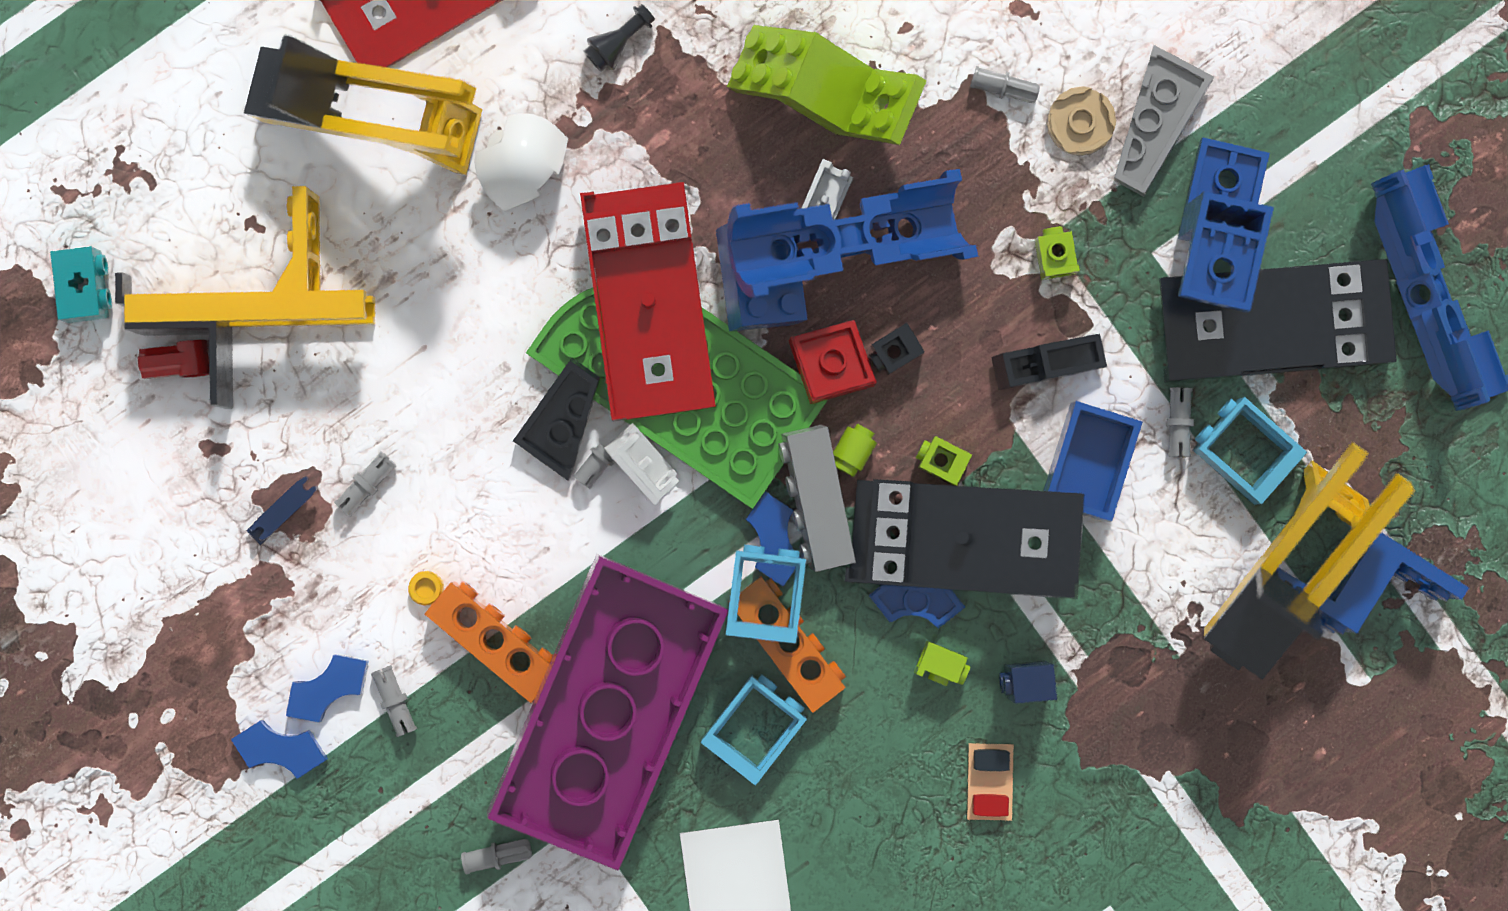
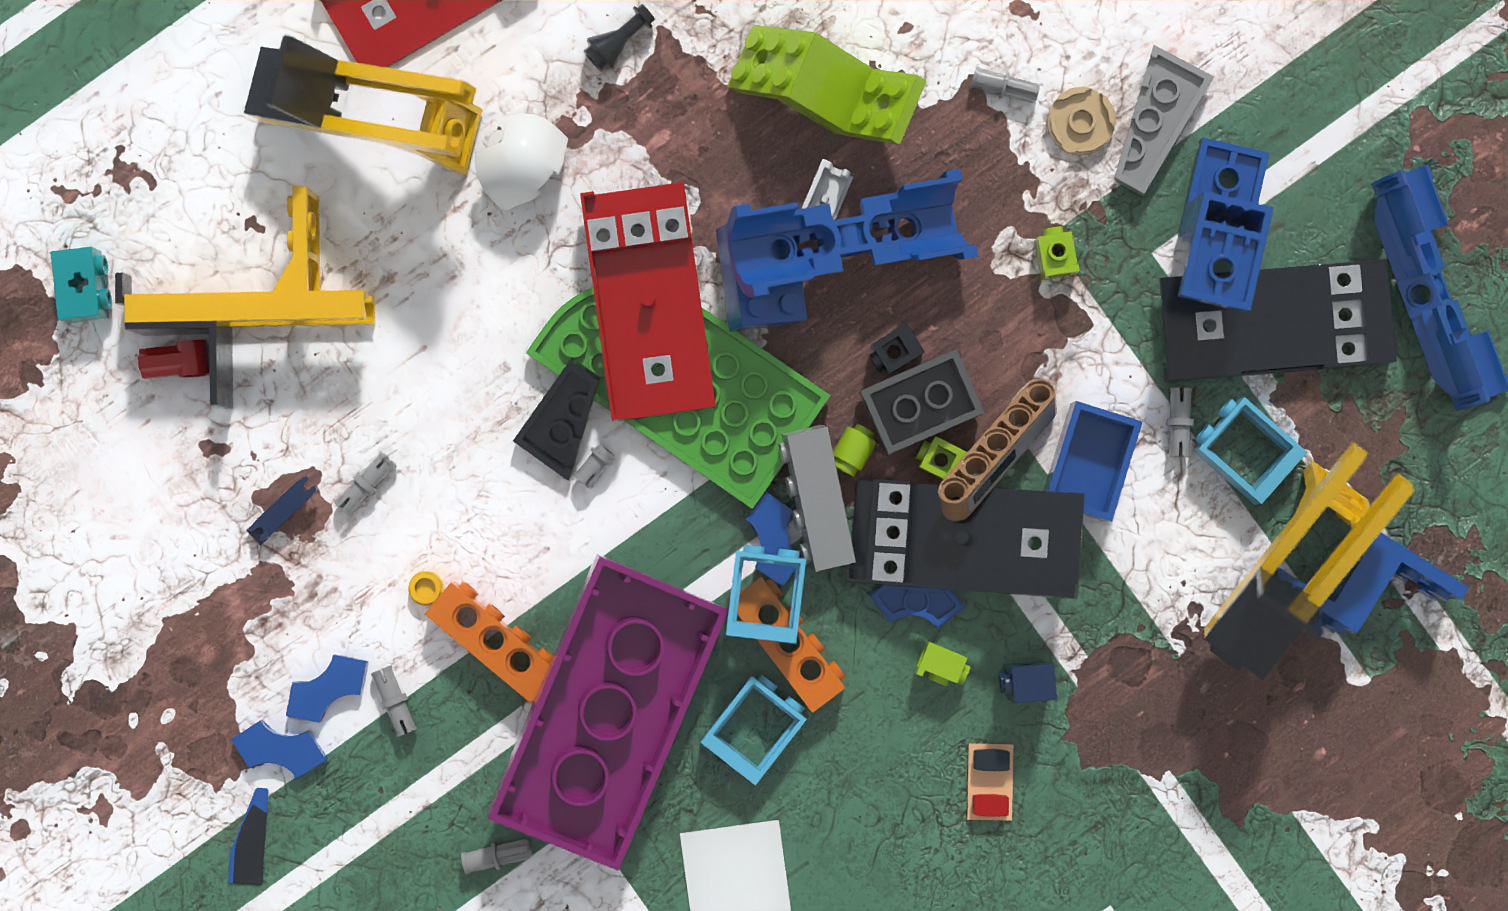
(248, 850): none -> black sticker
(642, 463): white hinge -> none
(832, 361): red tile -> none
(921, 402): none -> dark grey brick
(996, 464): none -> medium nougat beam
(1049, 361): black slope -> none

